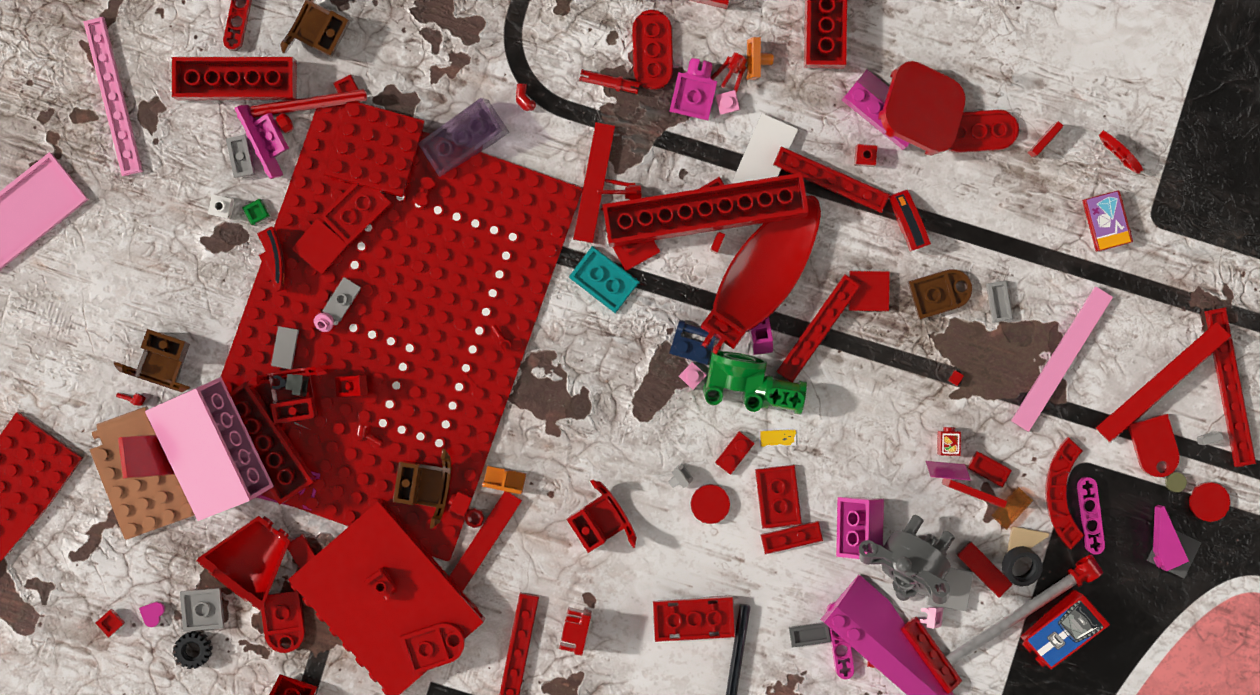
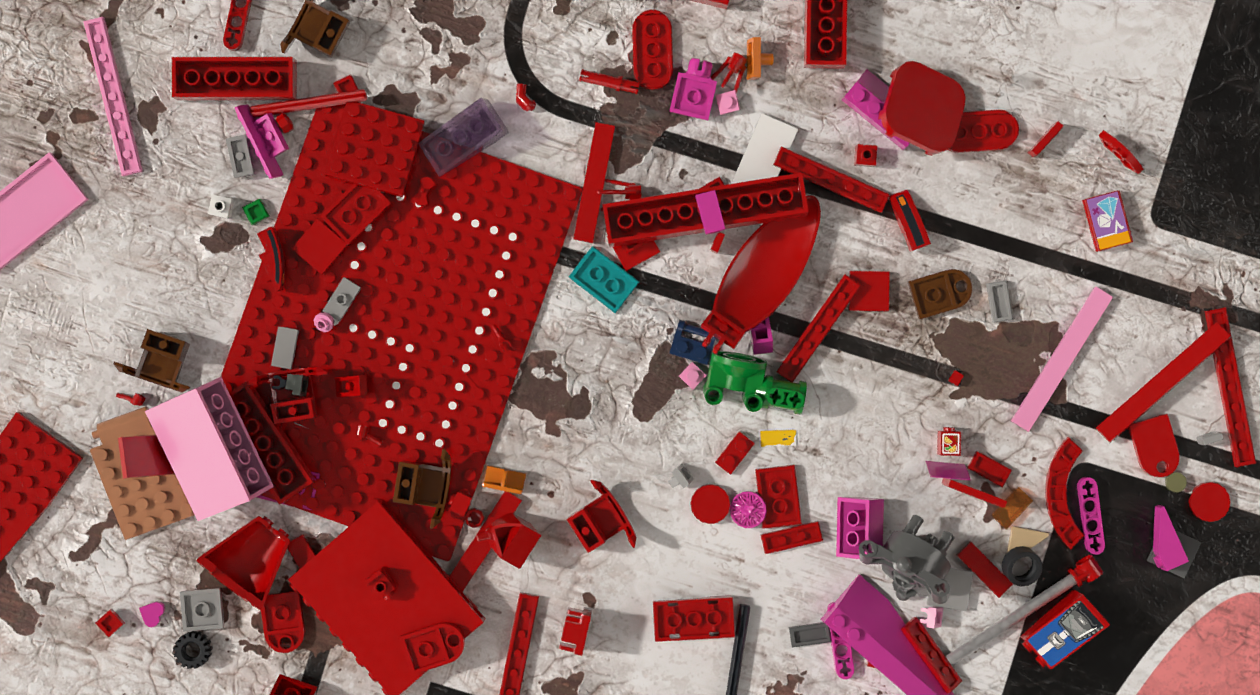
(511, 538): none -> red piece
(710, 212): none -> dark pink tile
(748, 509): none -> dark pink wheel

